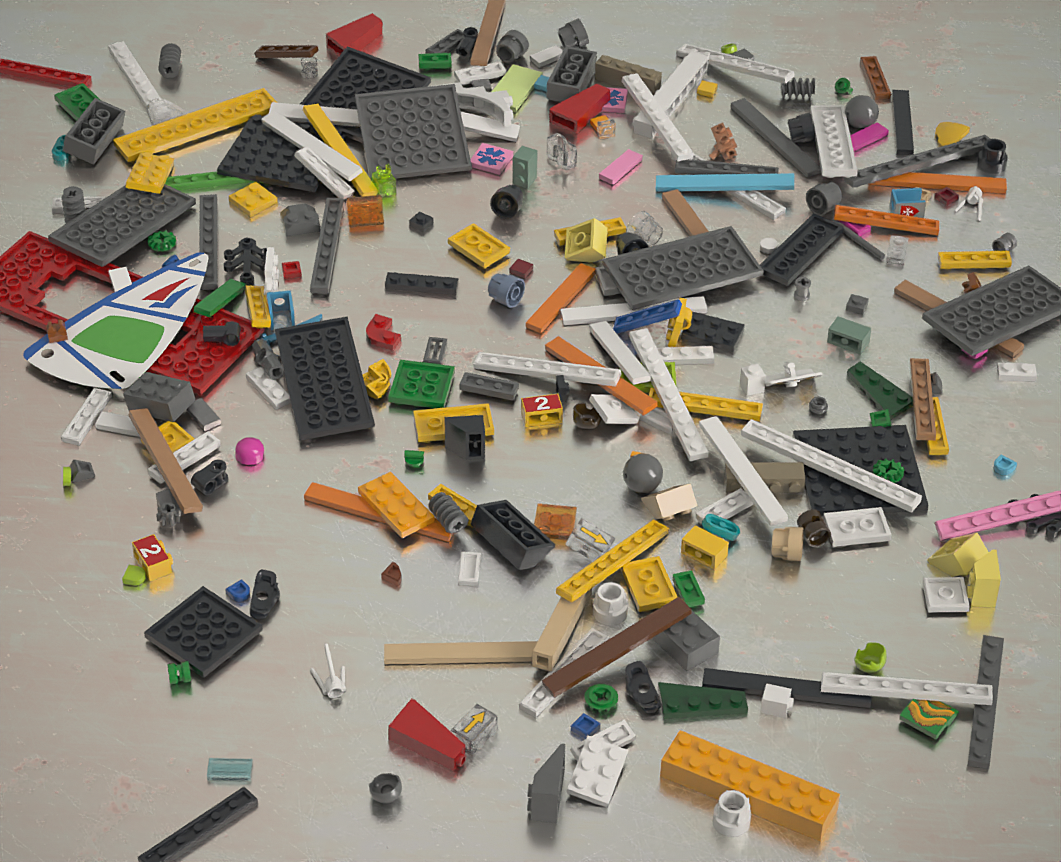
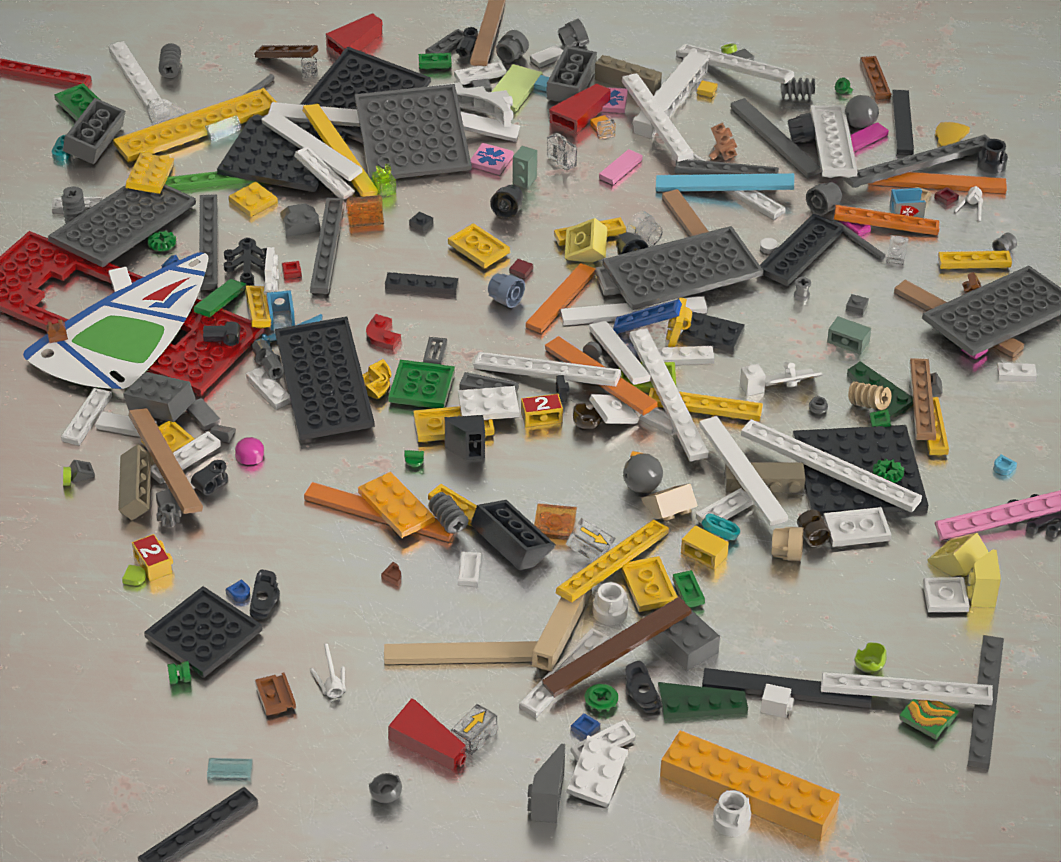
(134, 482): none -> dark tan brick
(223, 128): none -> clear light blue tile
(223, 433): none -> dark grey slope
(262, 84): none -> flat silver bar
(275, 693): none -> dark orange plate
(489, 402): none -> white plate
(593, 350): none -> dark grey tile
(869, 395): none -> tan piece

